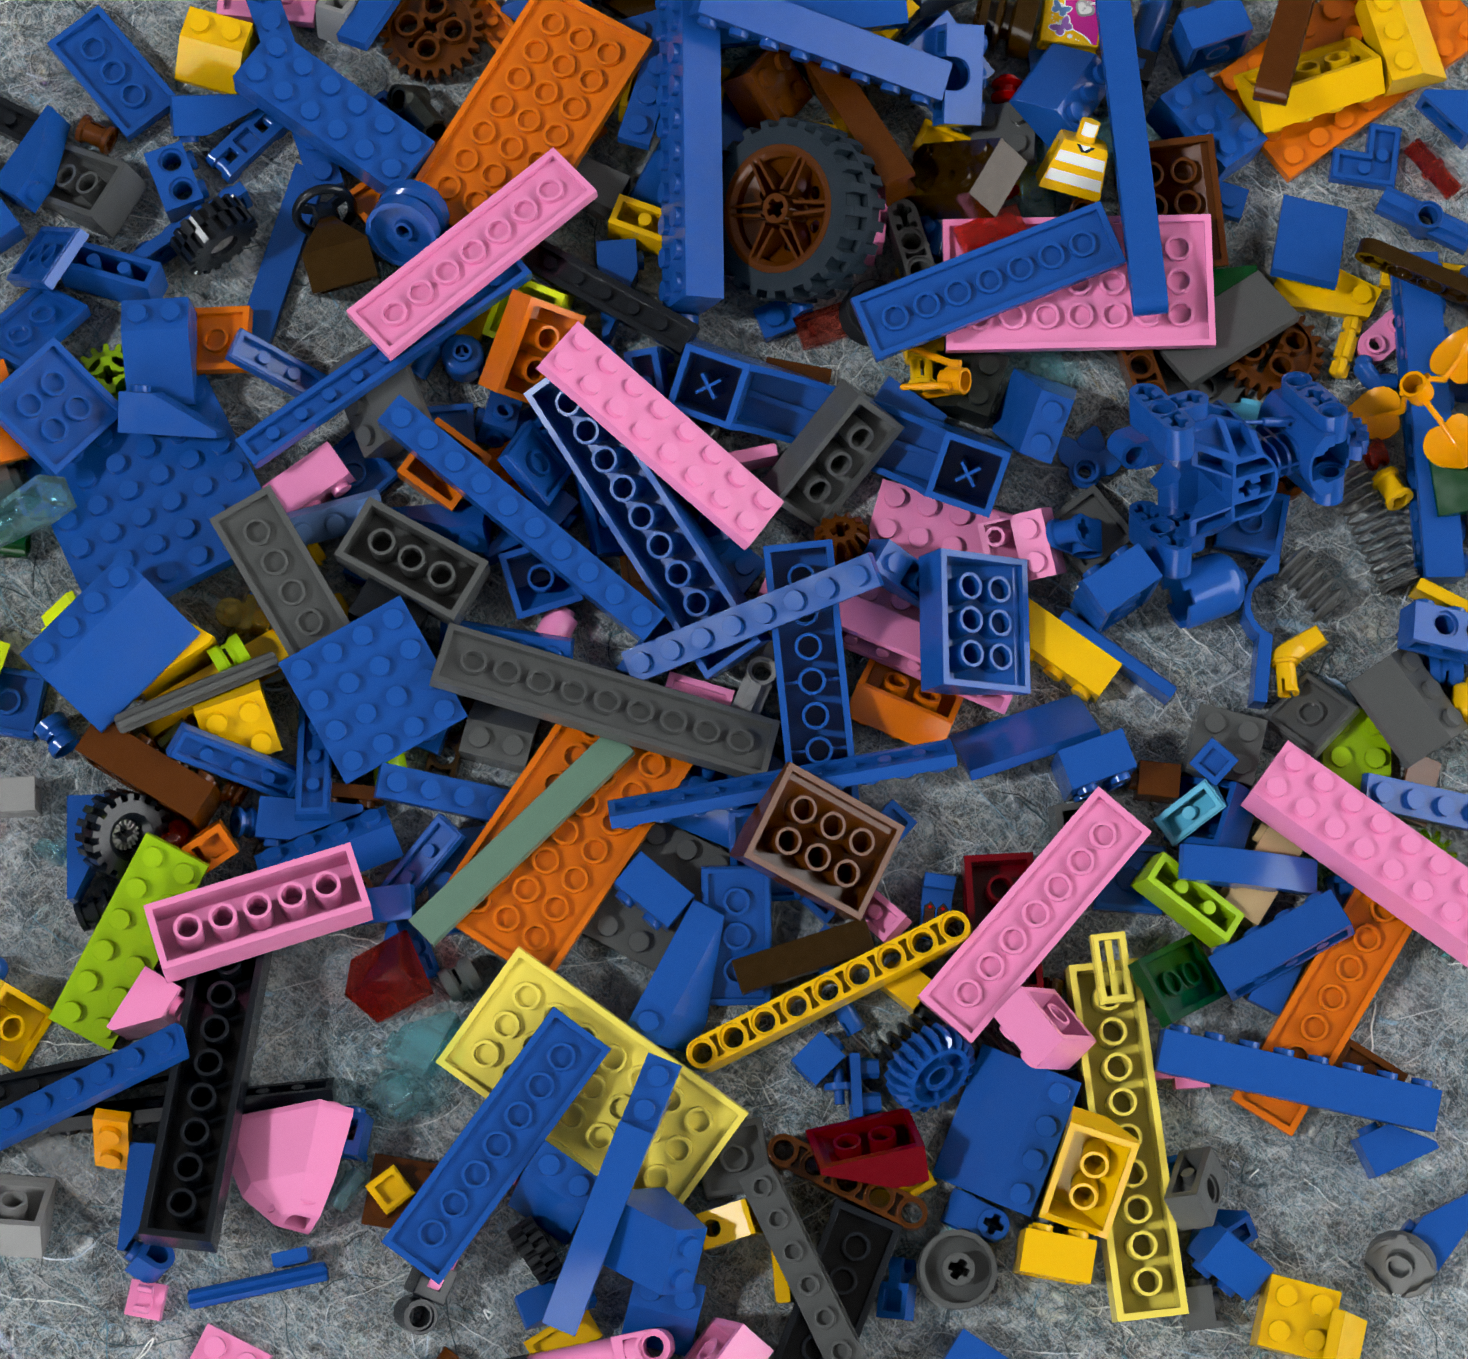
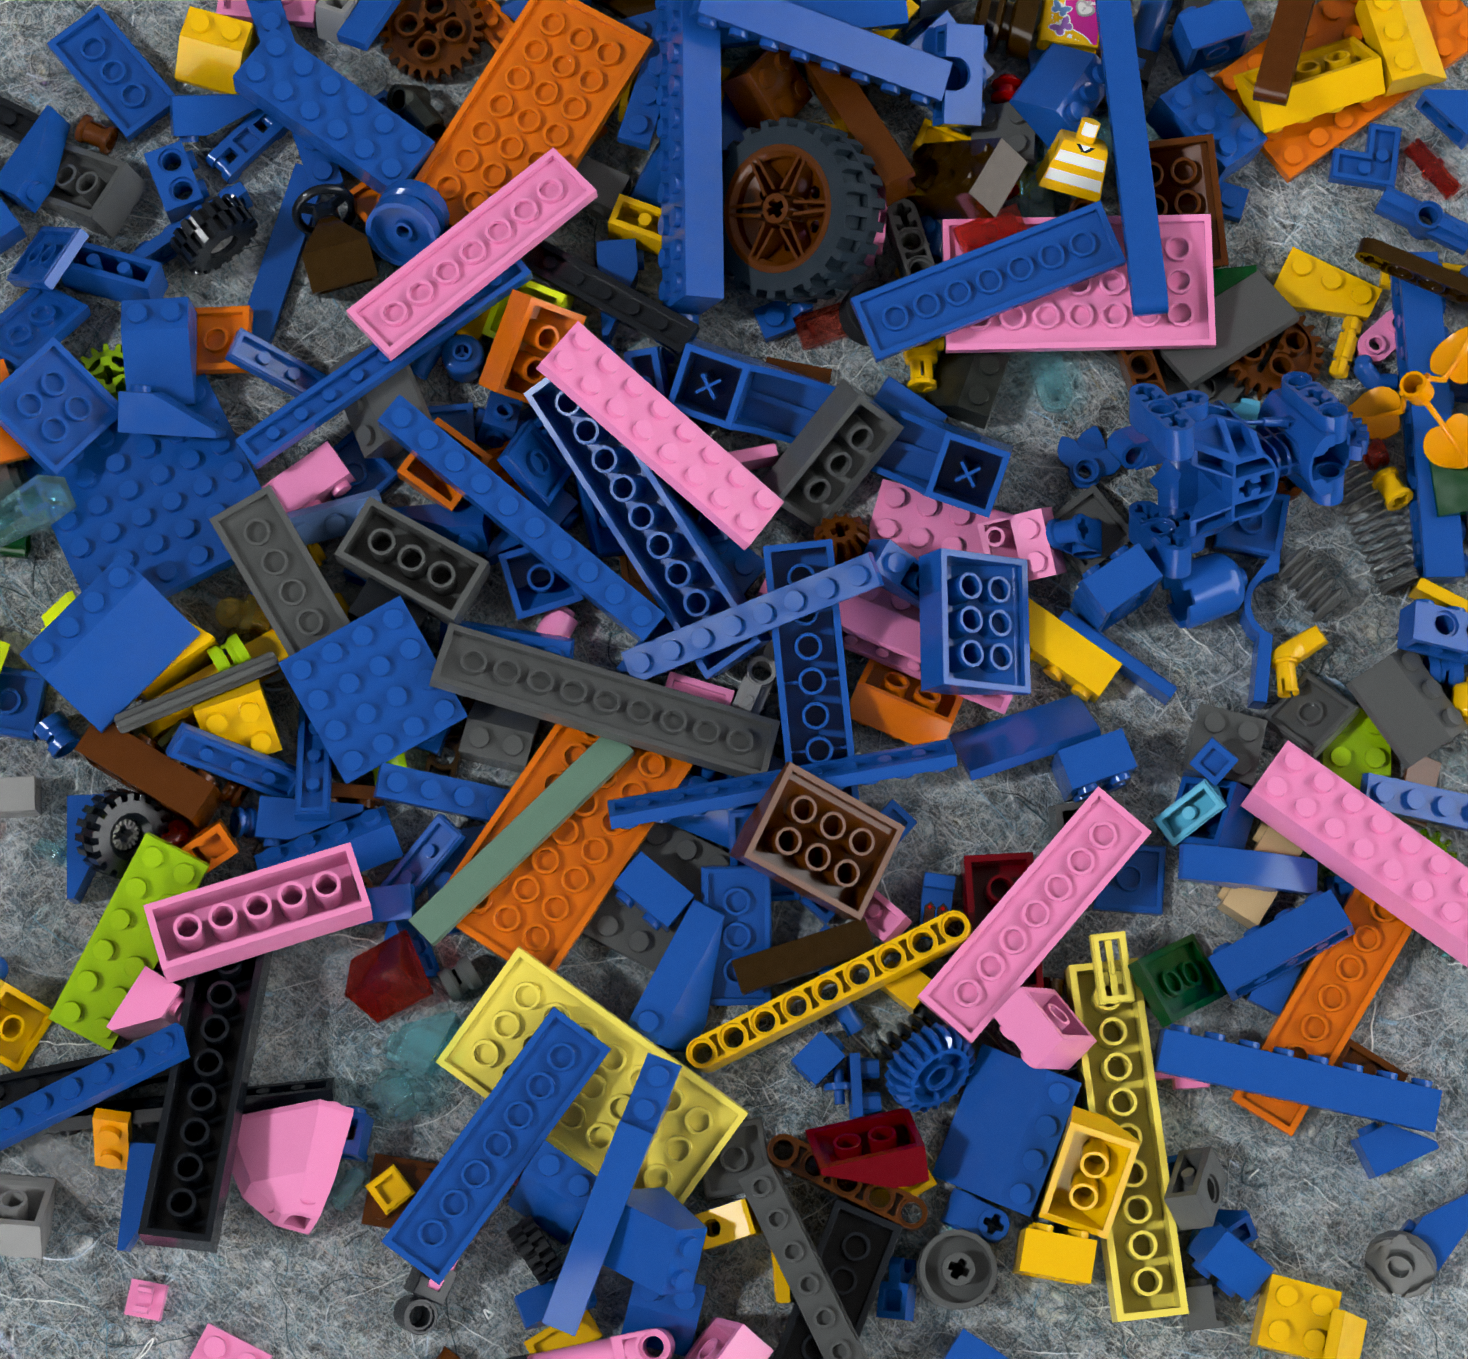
(92, 910): black bush -> none
(148, 1262): blue plate -> none
(258, 1285): blue axle -> none
(291, 1257): blue tile -> none
(950, 381): light orange plant -> none
(1033, 414): blue slope -> none
(1155, 782): reddish brown brick -> none
(1187, 902): lime brick -> none
(1309, 242): blue tile -> none

